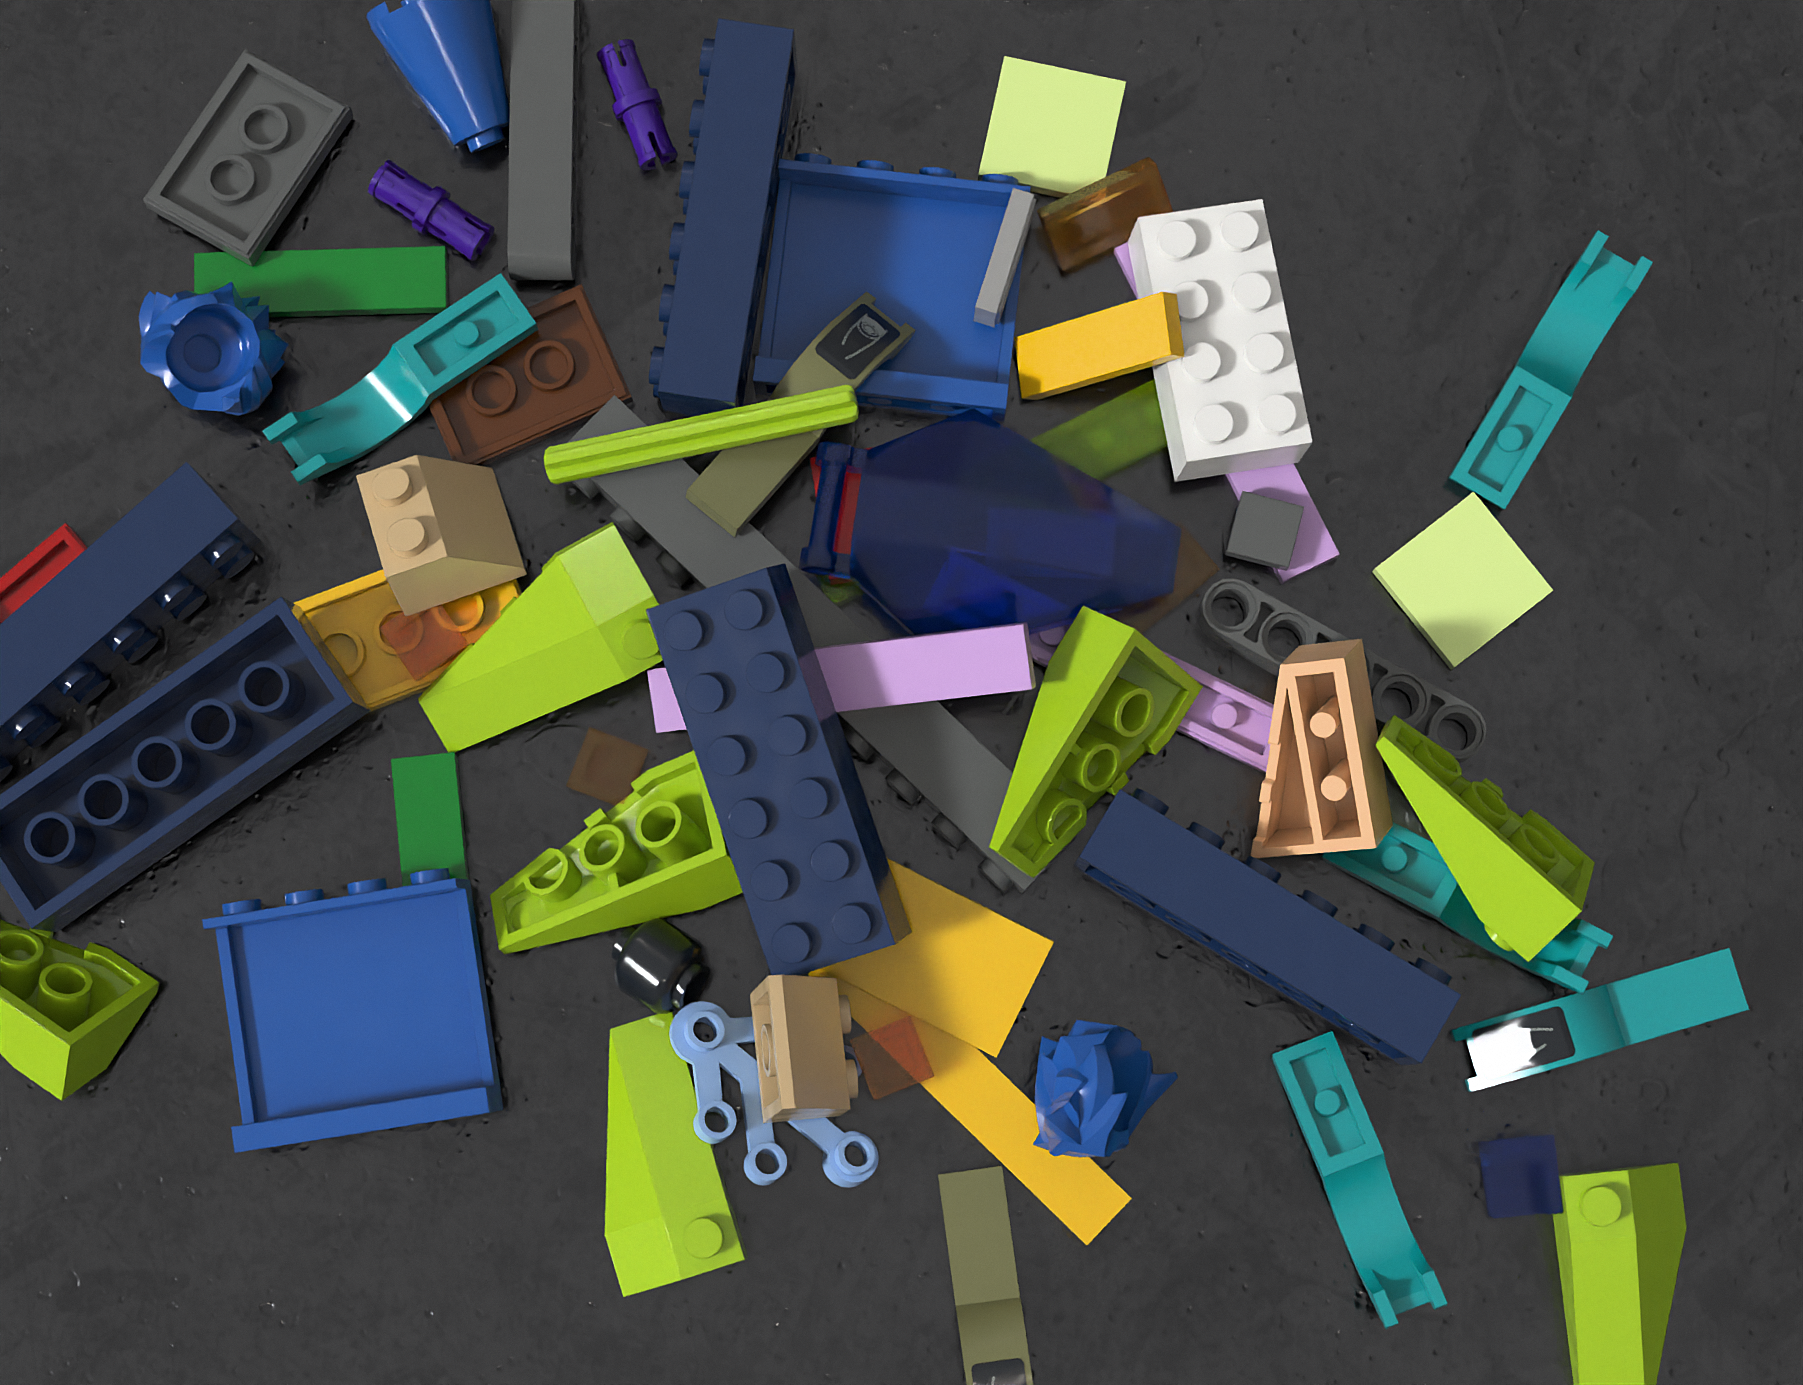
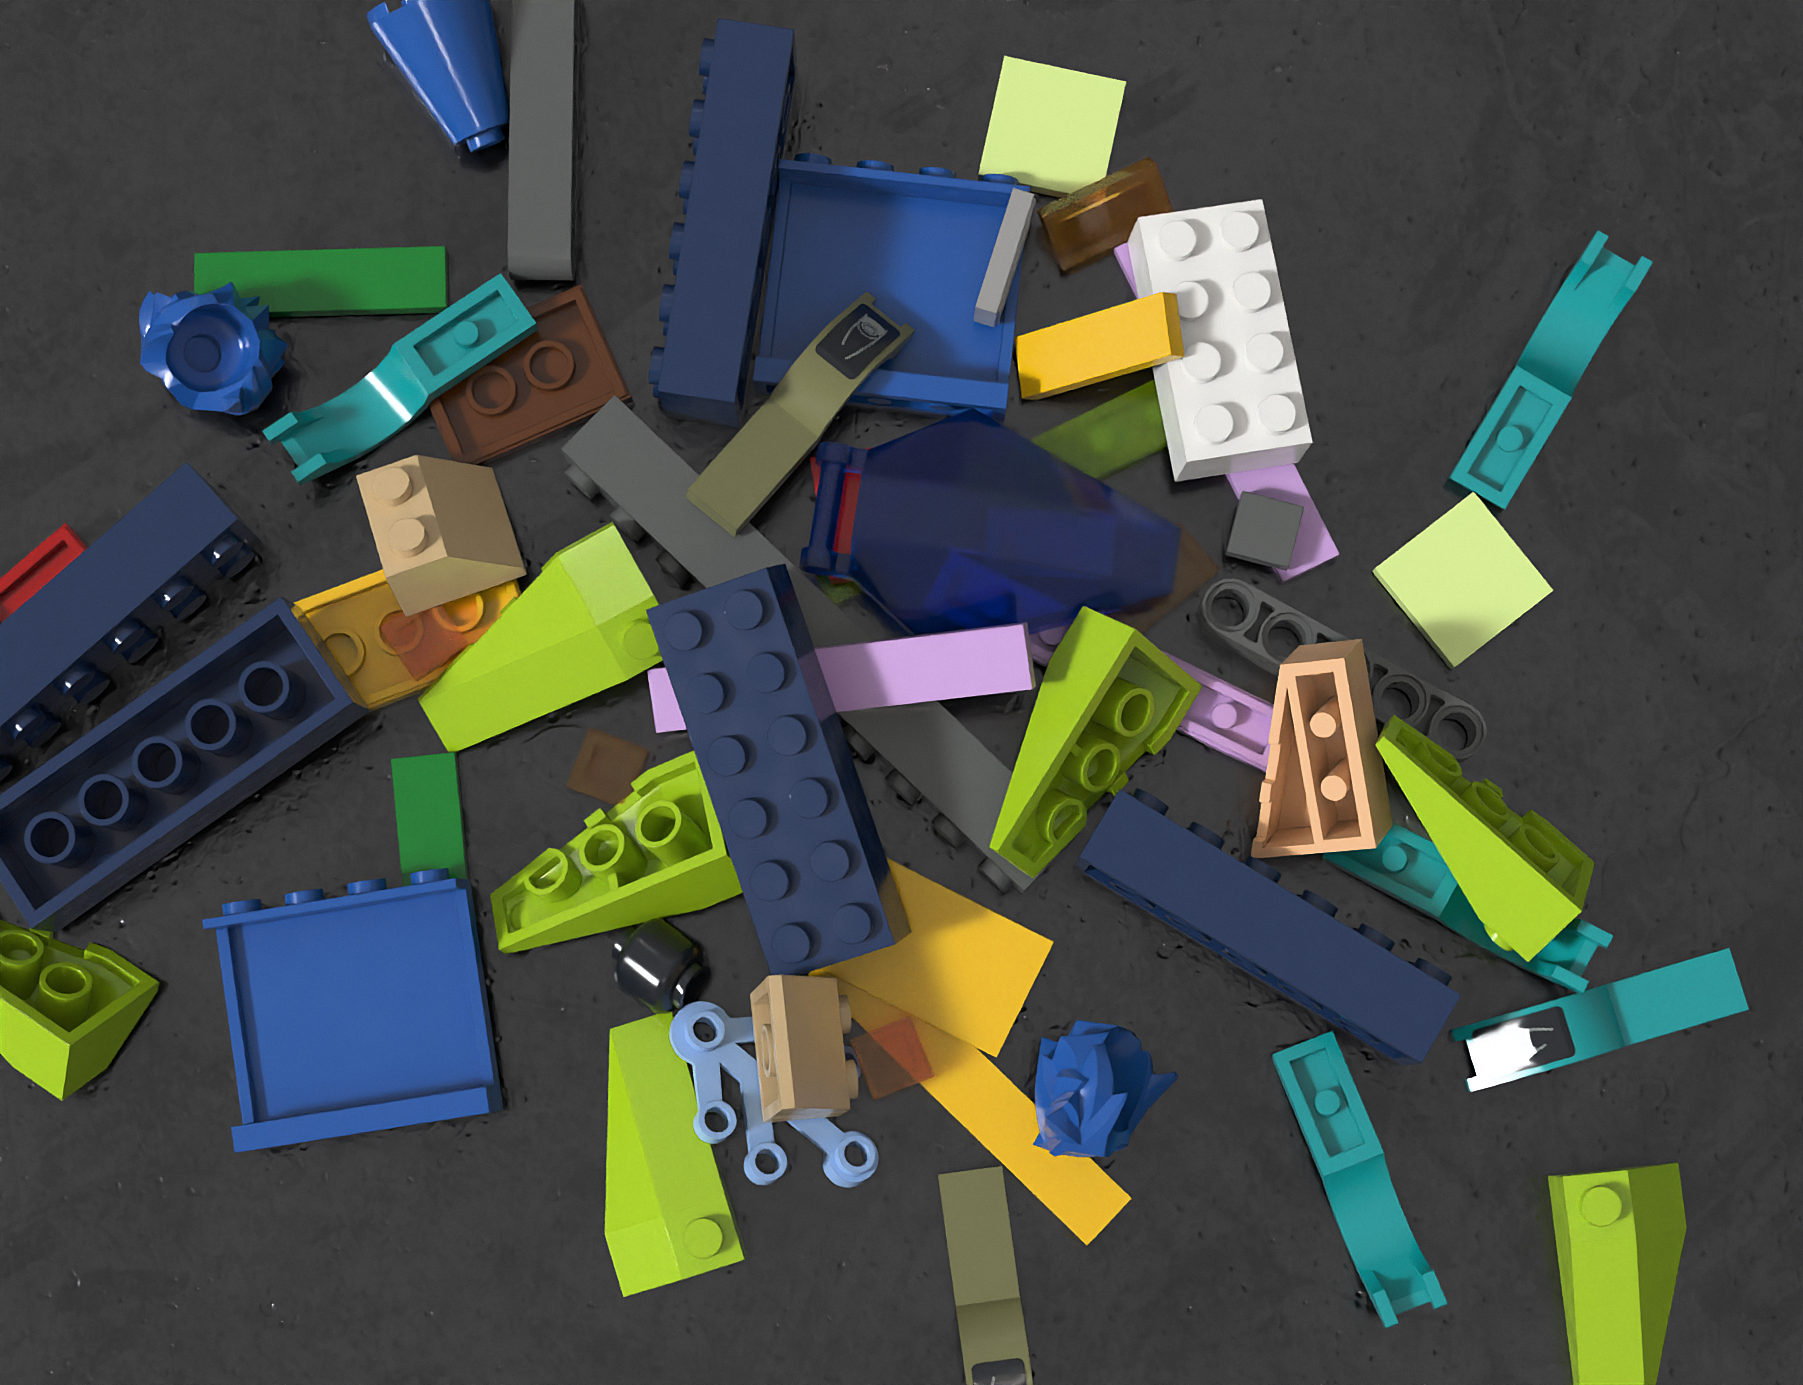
(248, 157): dark grey tile -> none
(431, 210): dark purple pin -> none
(637, 104): dark purple pin -> none
(701, 434): lime axle -> none
(1520, 1176): clear blue panel -> none

